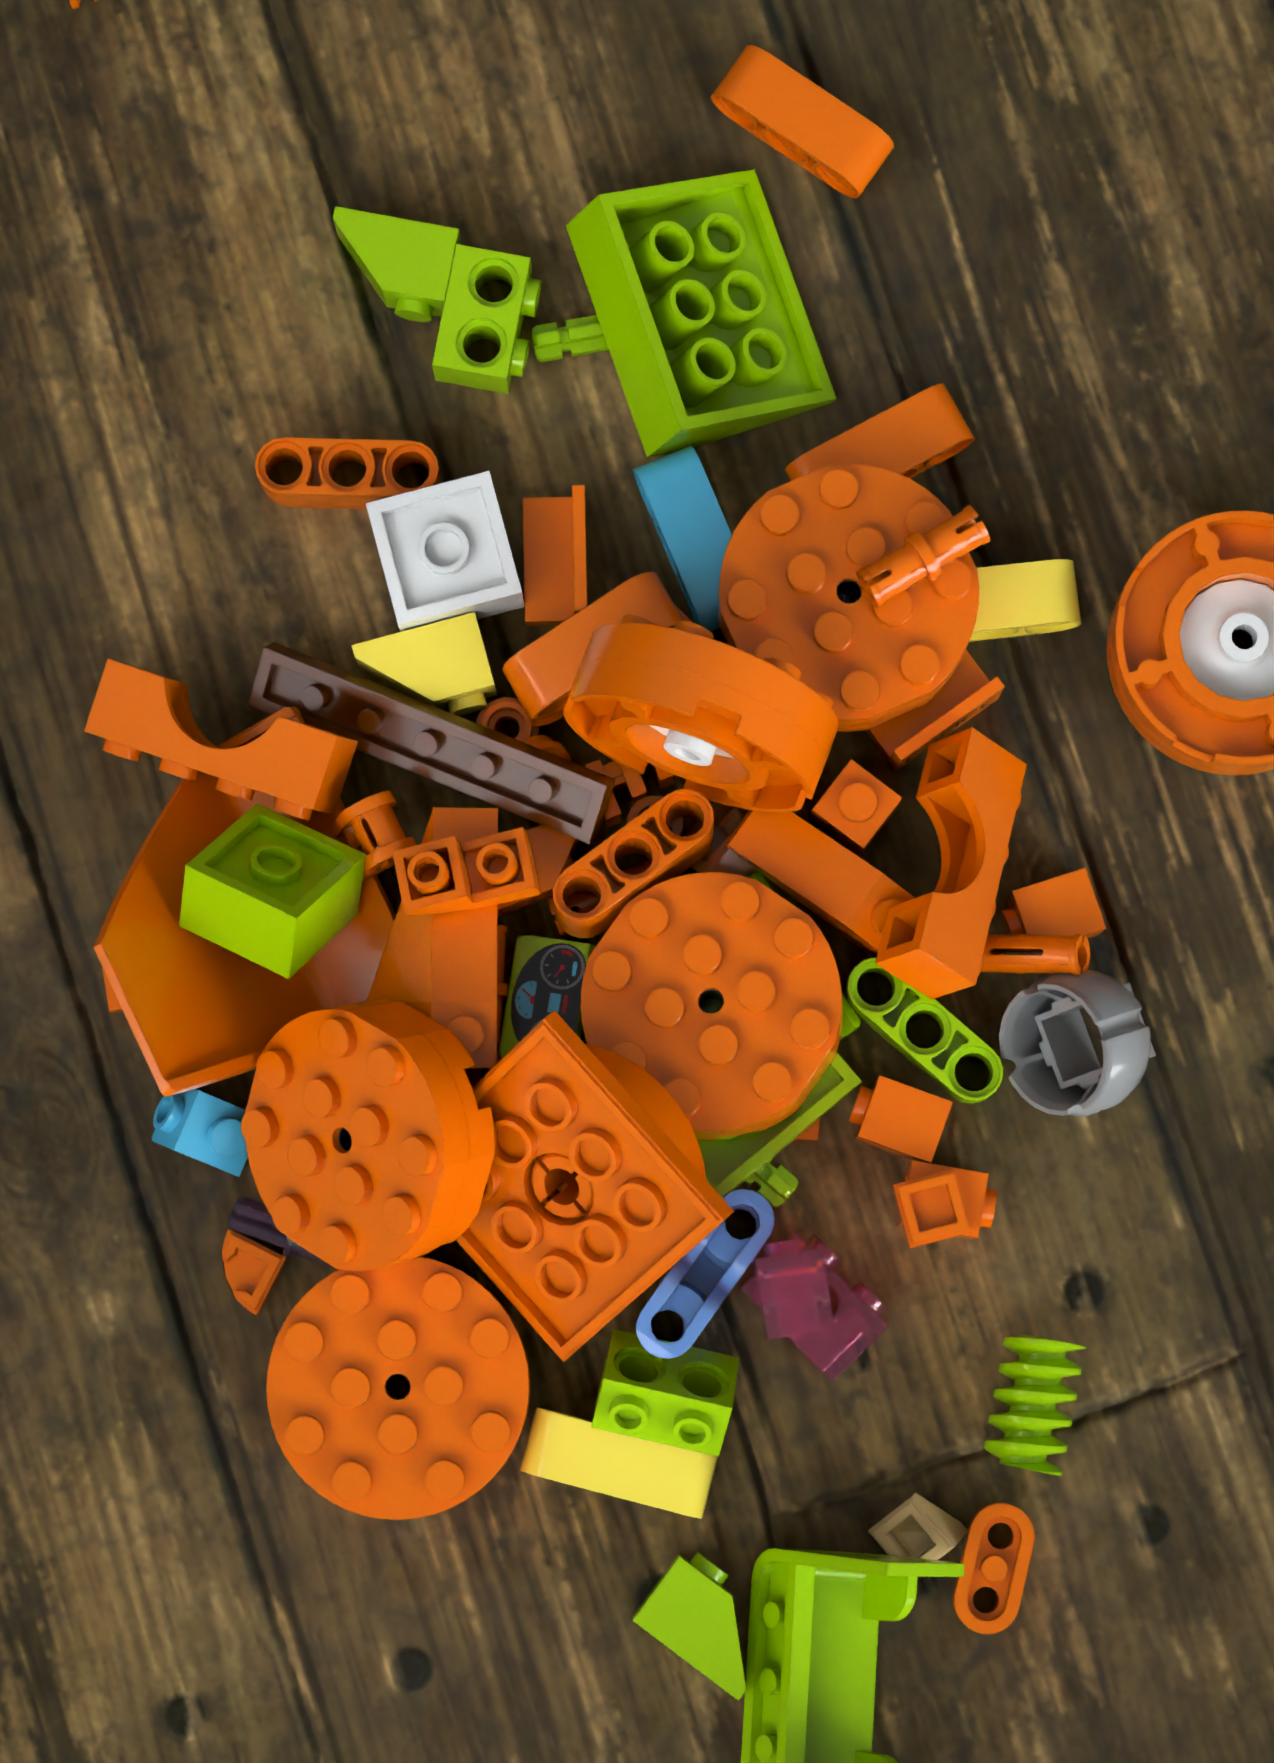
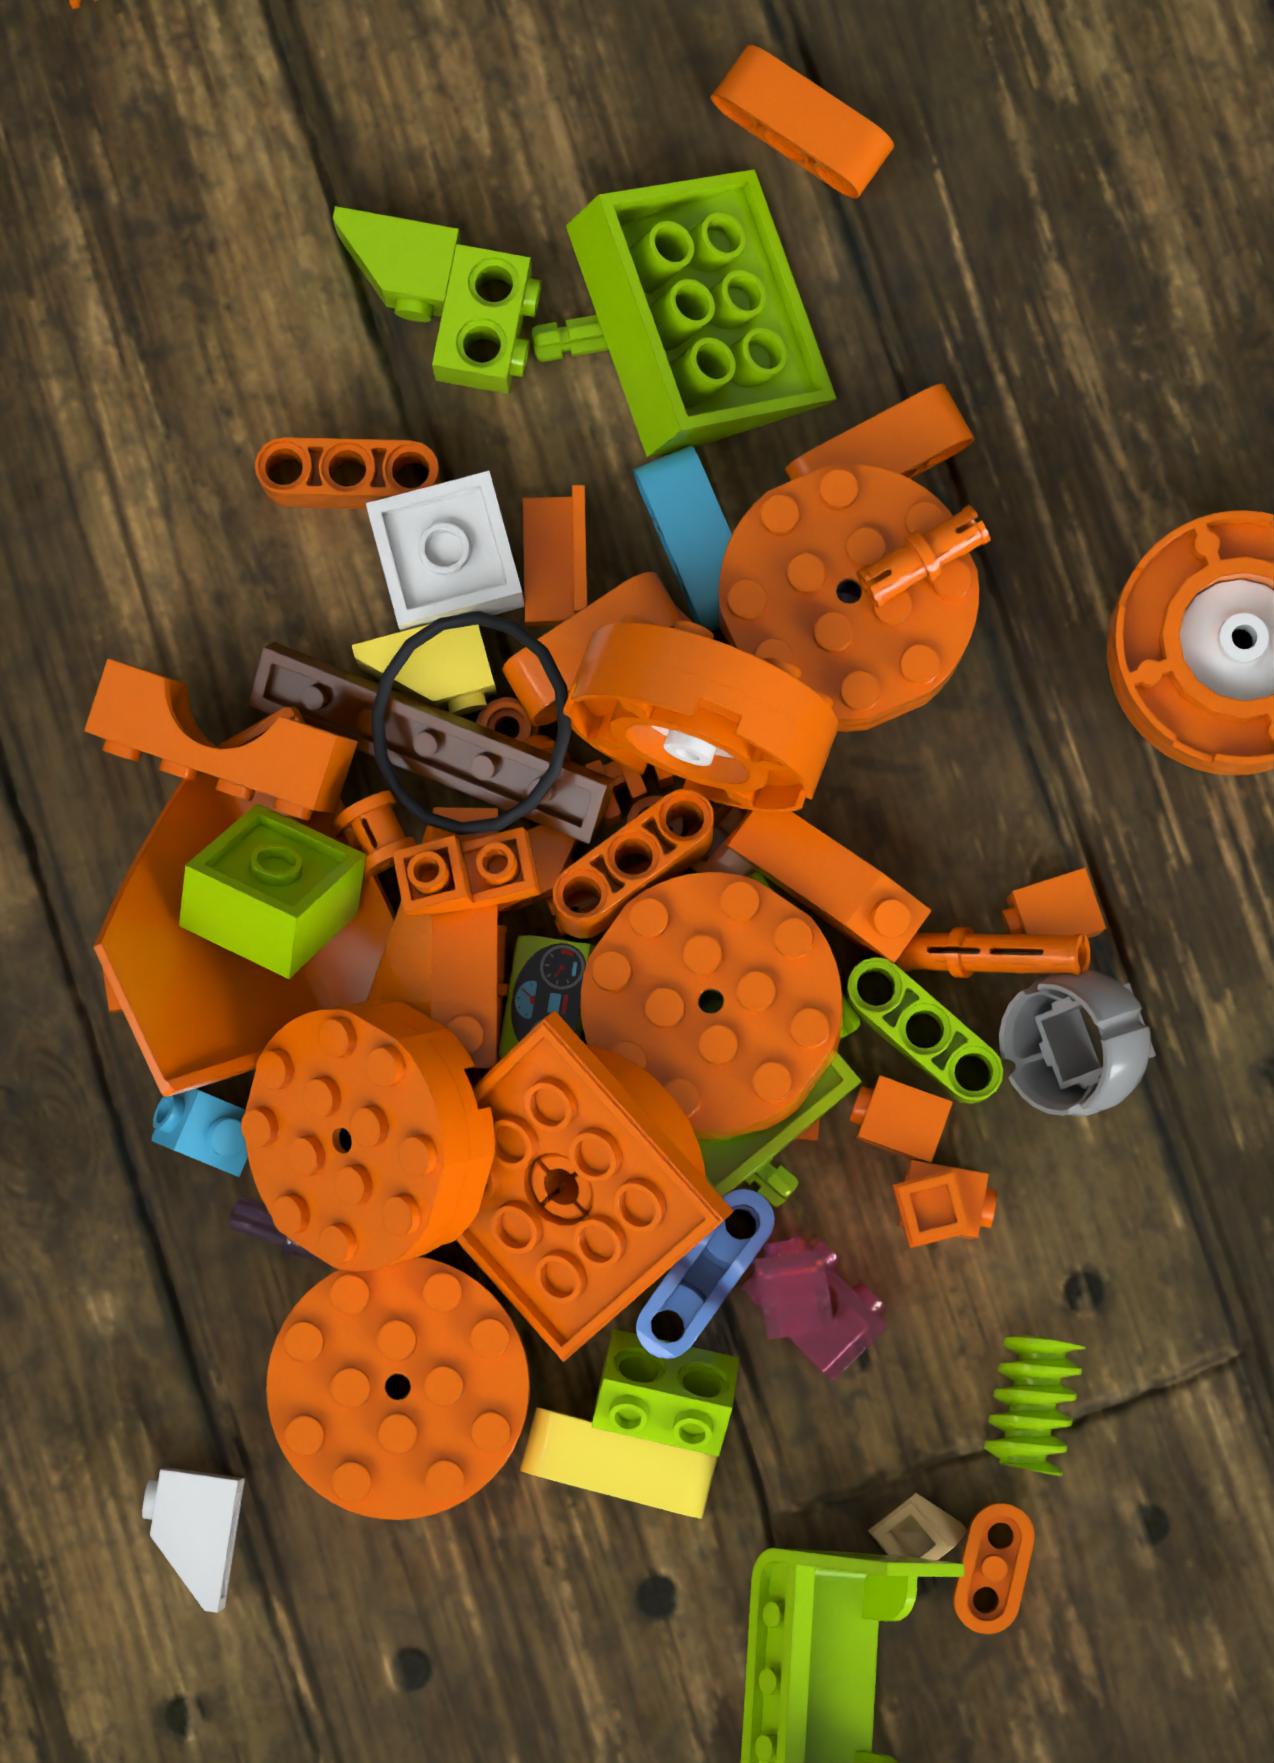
(196, 1528): none -> white slope
(250, 1269): orange tile -> none
(381, 701): none -> black piece
(696, 1620): lime slope -> none
(855, 808): orange brick -> none
(956, 703): orange panel -> none
(972, 800): orange arch -> none
(1026, 599): light yellow beam -> none

